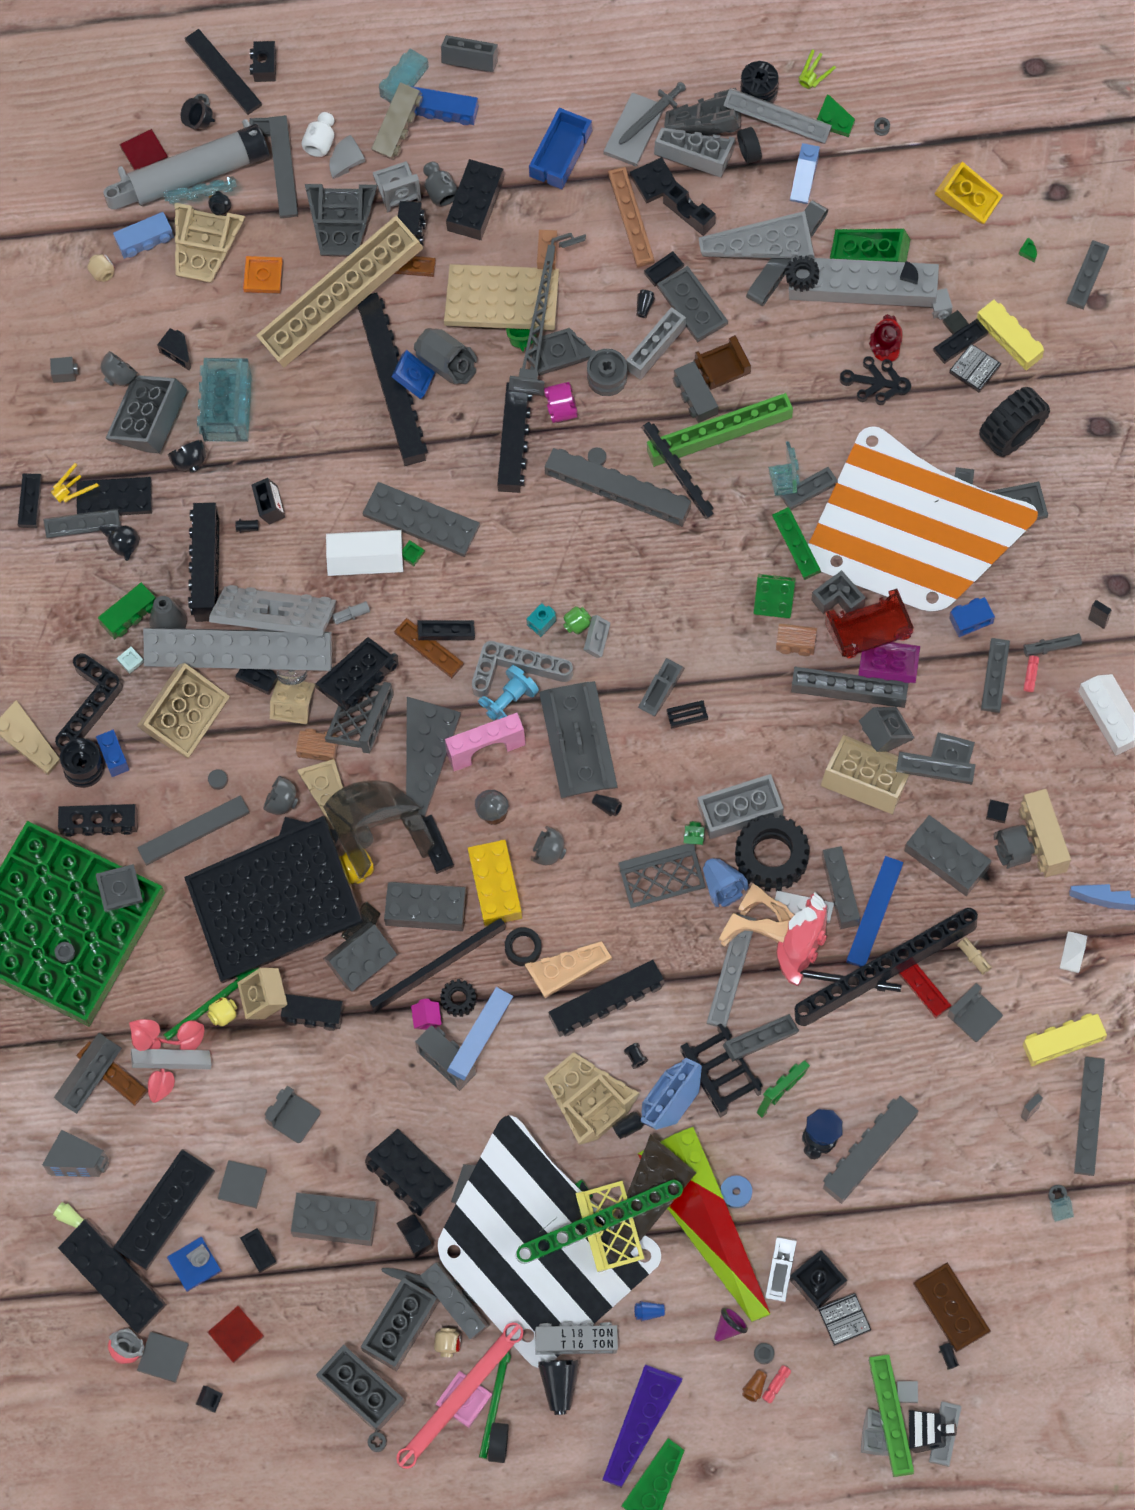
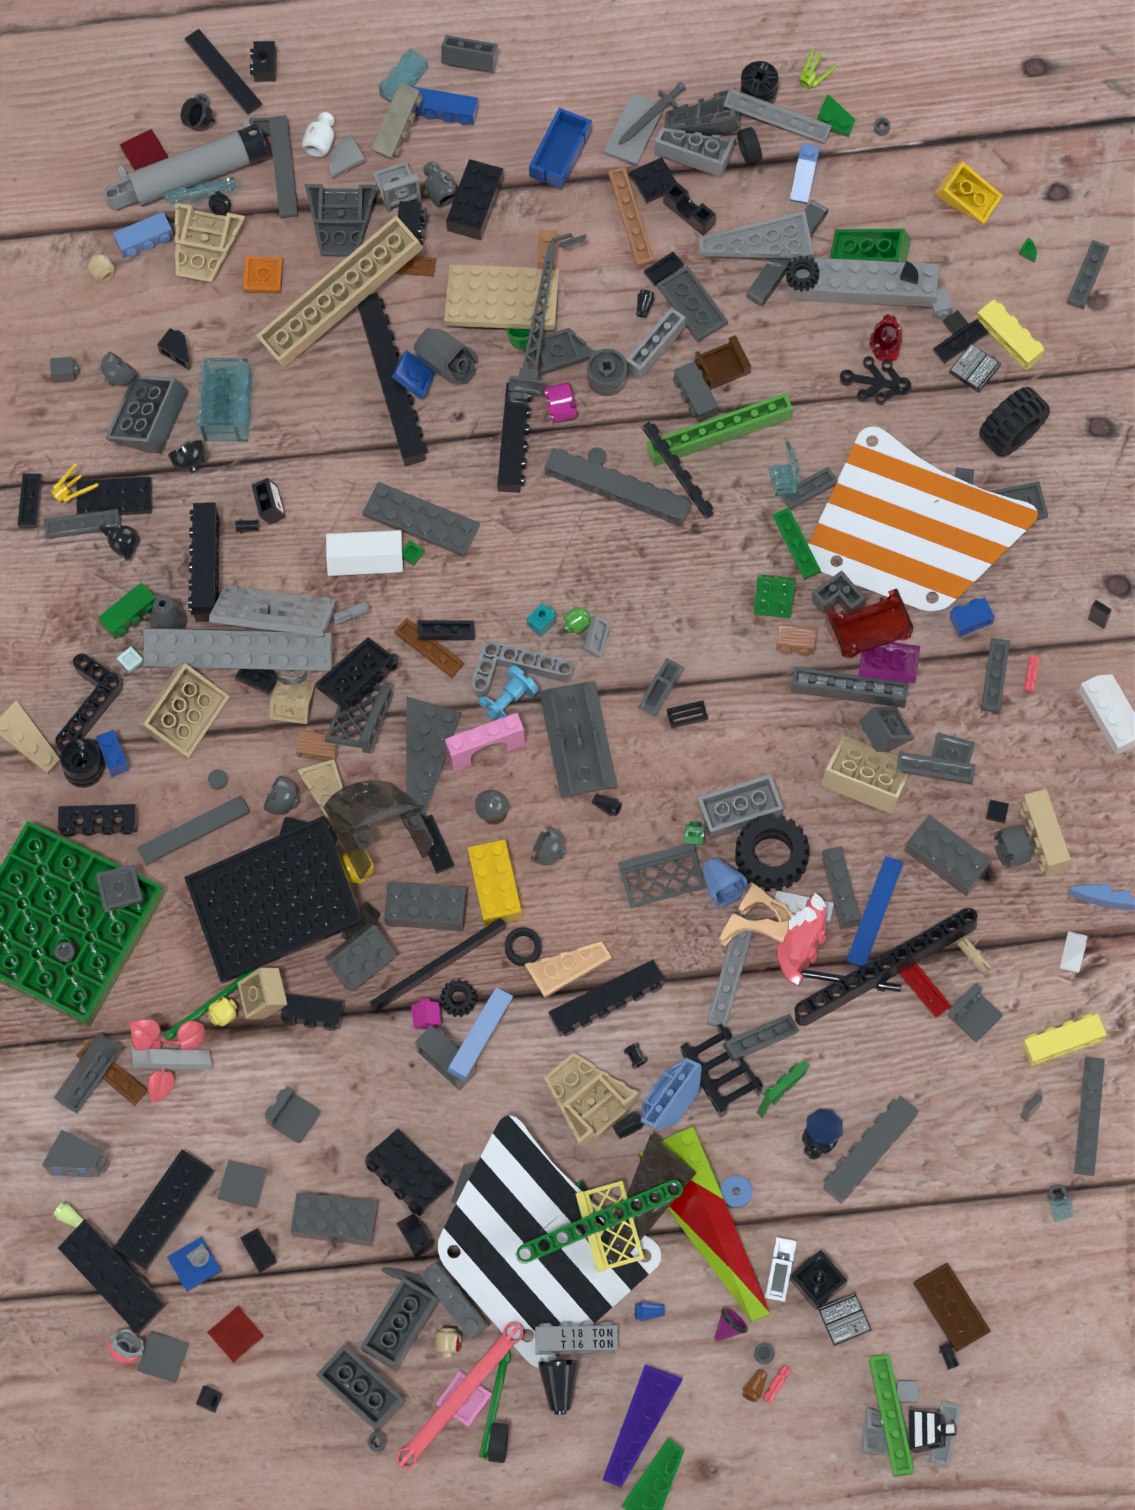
(1051, 645): dark grey pin -> none

